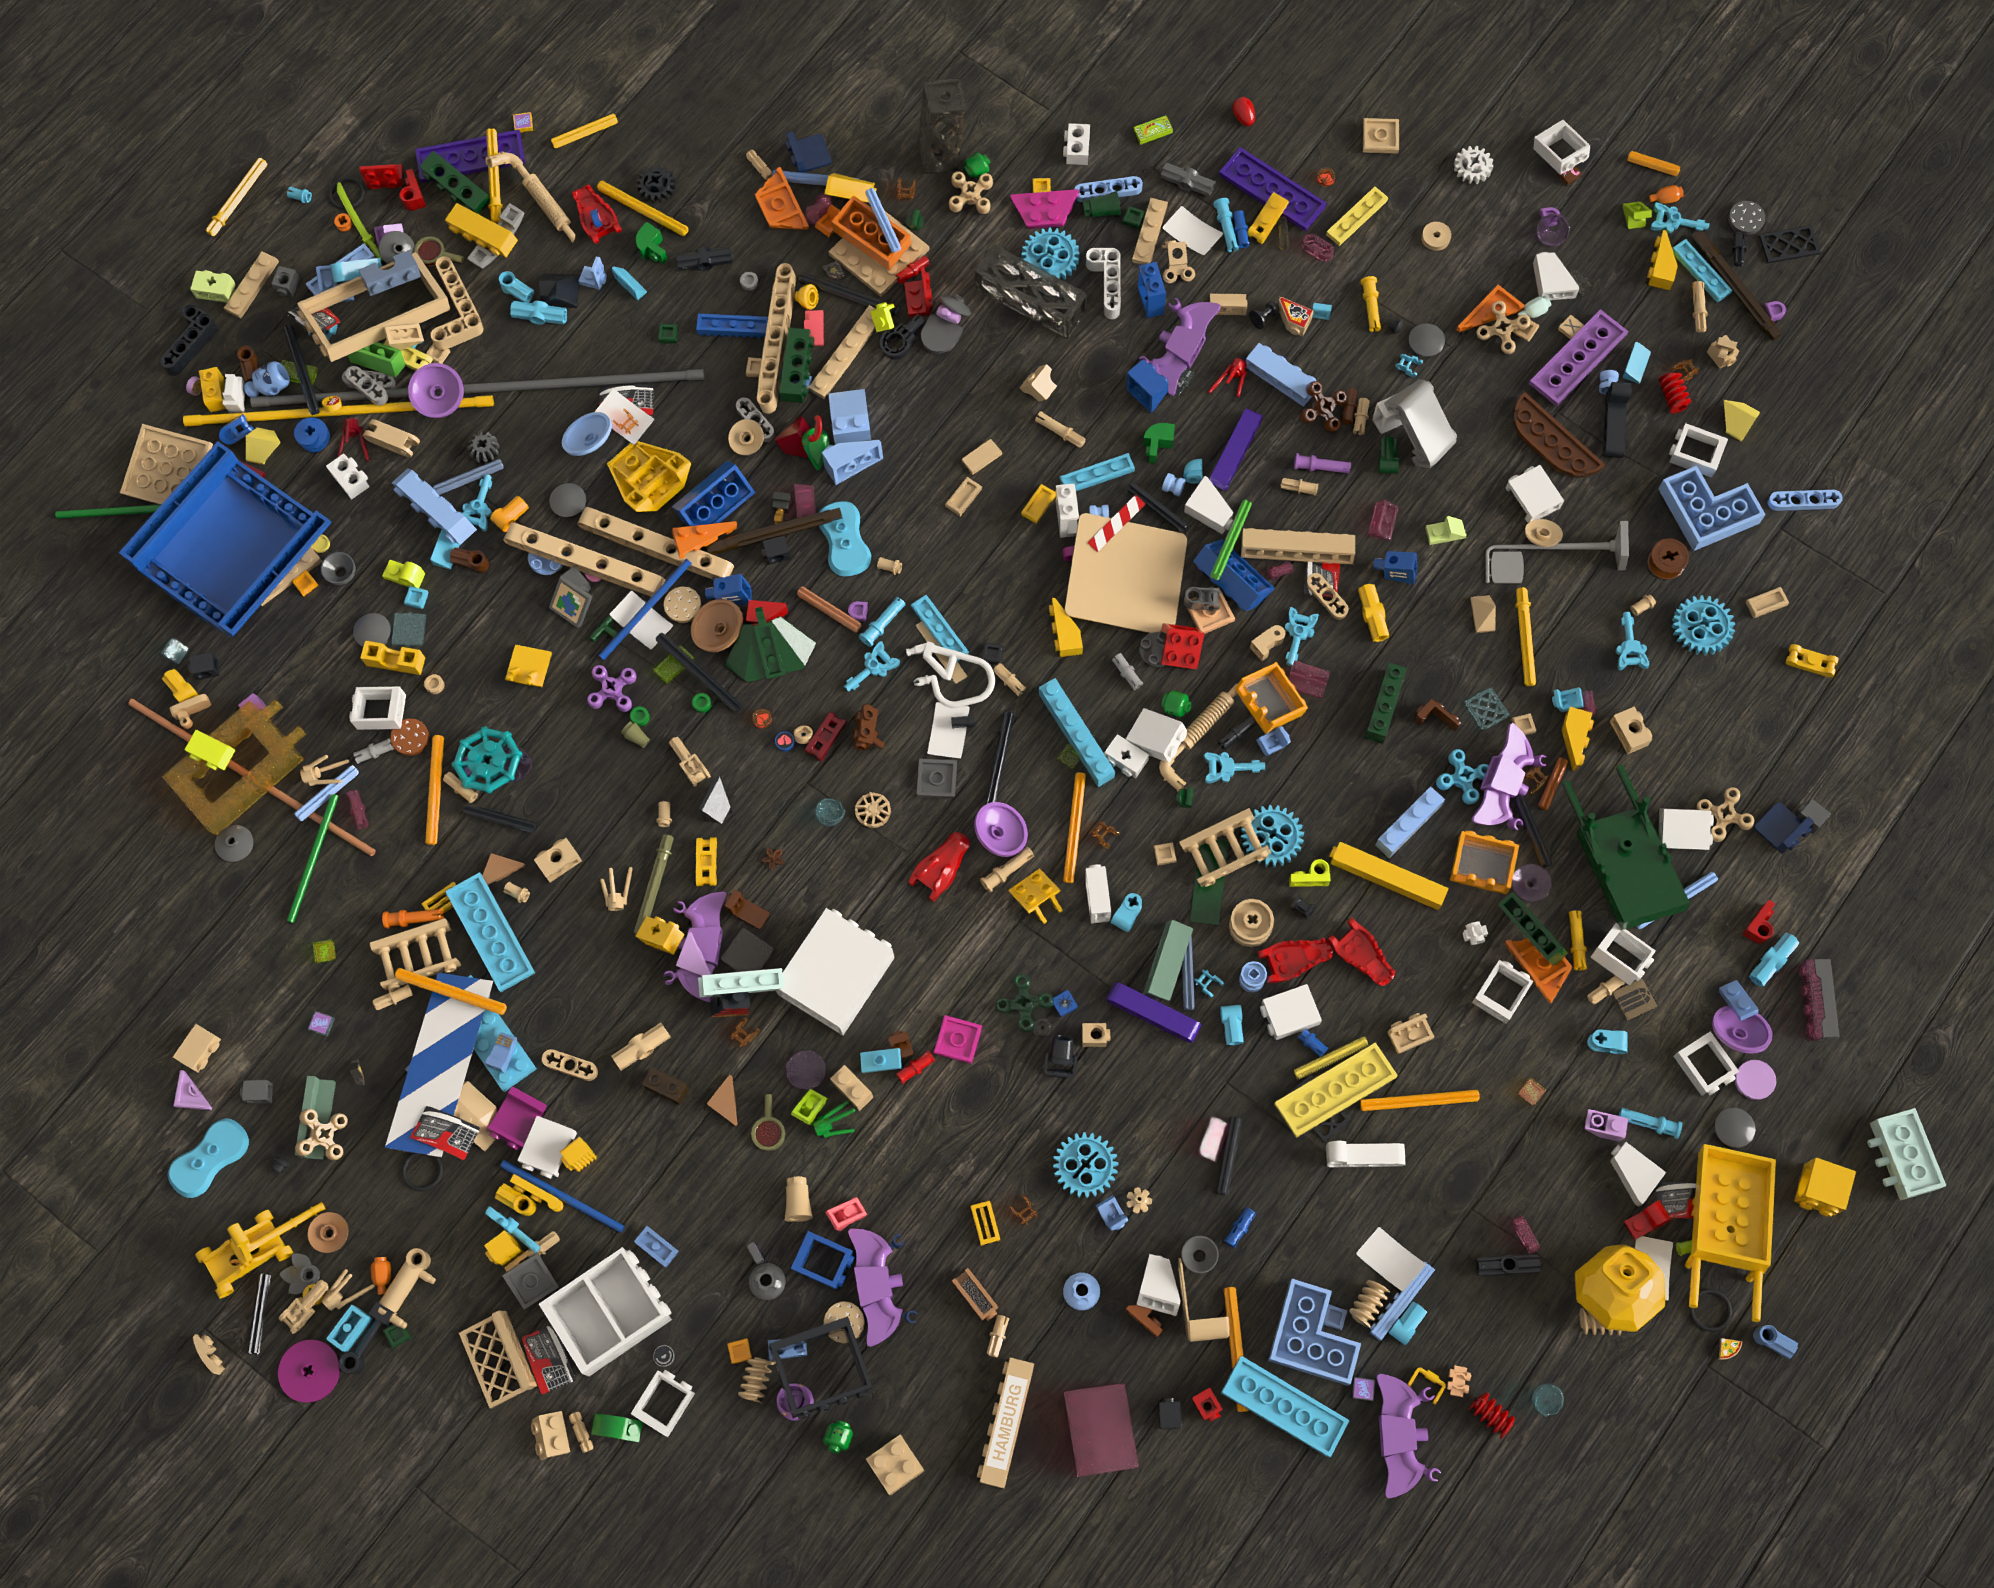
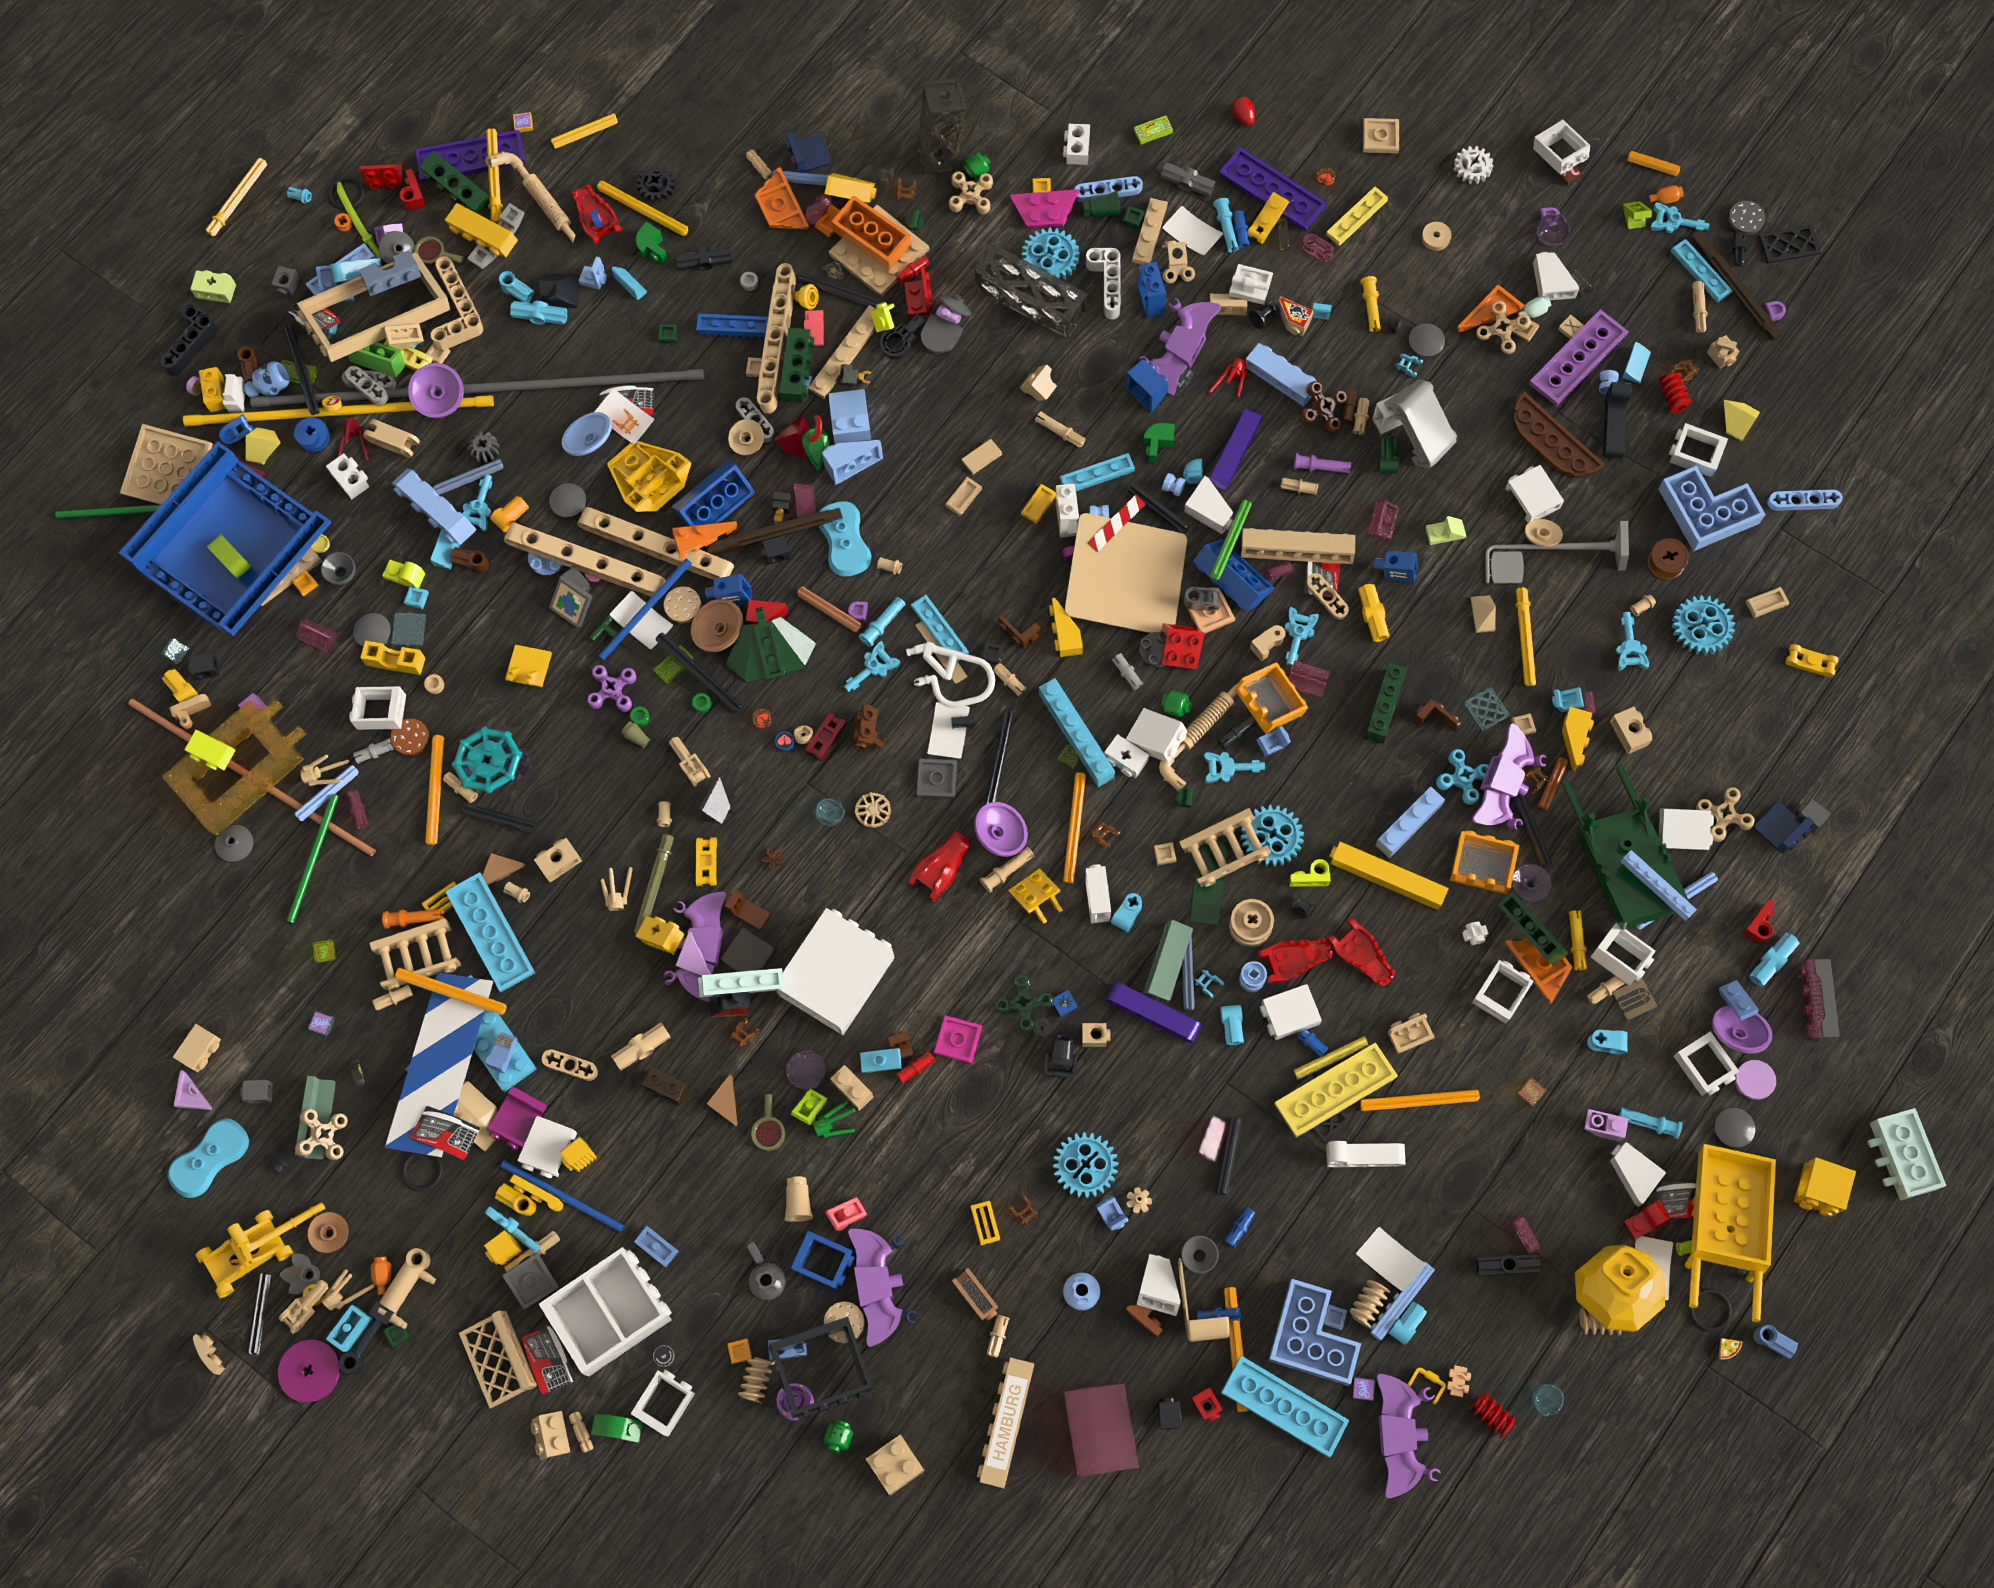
(229, 556): none -> lime beam
(251, 284): tan plate -> none
(316, 635): none -> clear pink slope
(850, 376): none -> pearl dark grey piece
(883, 220): light blue axle -> none
(1031, 635): none -> reddish brown bracket
(1231, 1313): none -> blue pin
(1250, 284): none -> white plate
(1658, 885): none -> light blue piece
(1664, 264): yellow slope -> none

